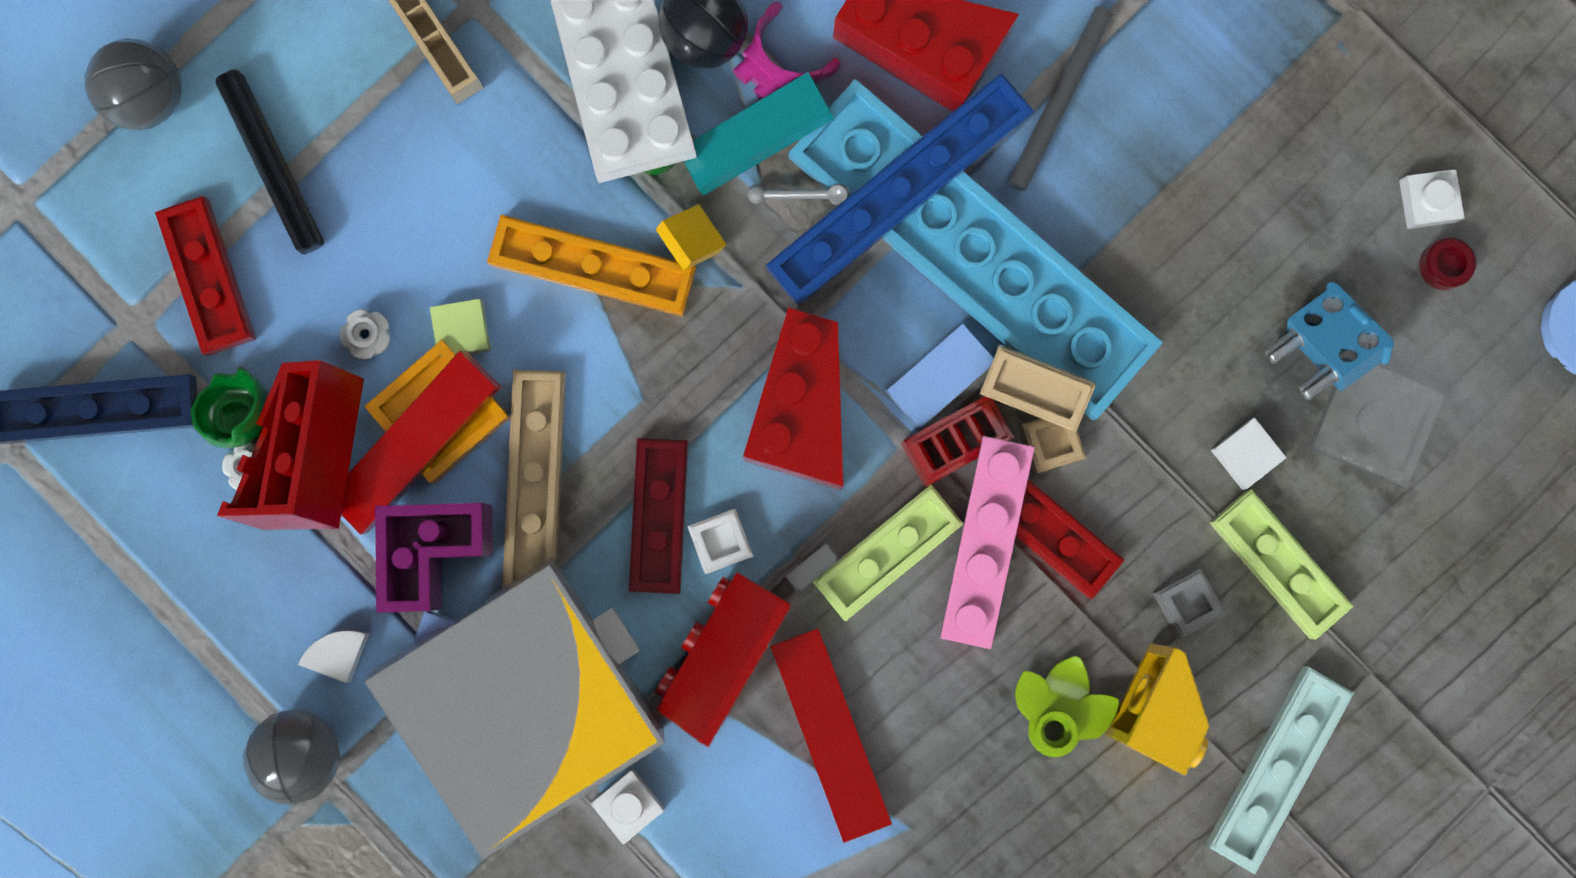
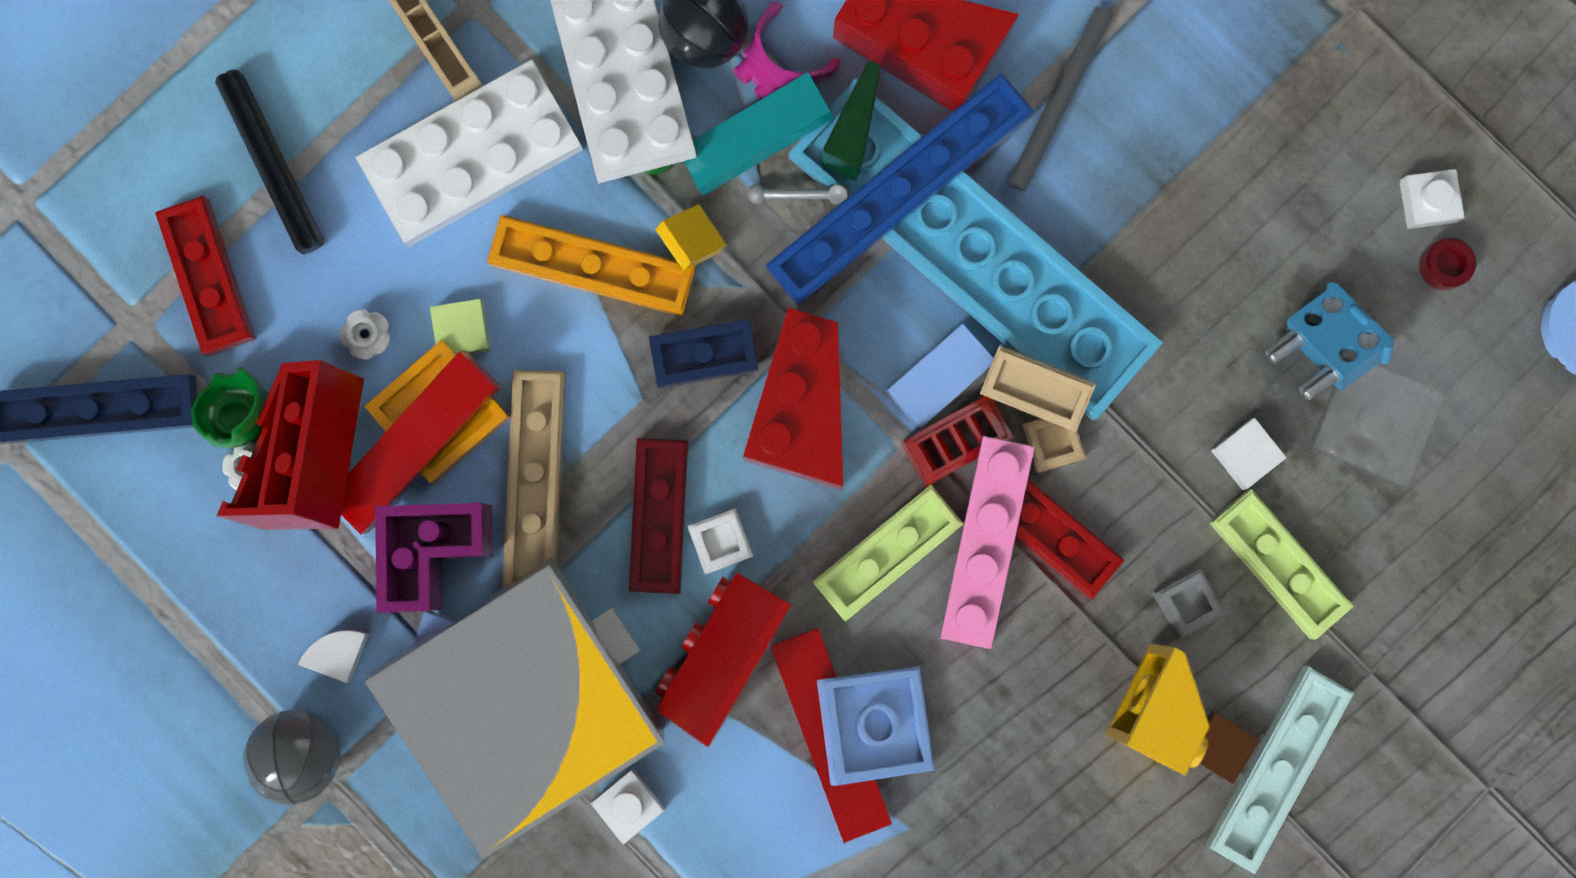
(133, 84): dark grey piece -> none
(469, 153): none -> white plate
(703, 353): none -> dark blue plate
(812, 567): light grey tile -> none
(848, 139): none -> dark green slope
(875, 725): none -> light blue tile
(1065, 699): lime plate -> none
(1227, 747): none -> reddish brown tile

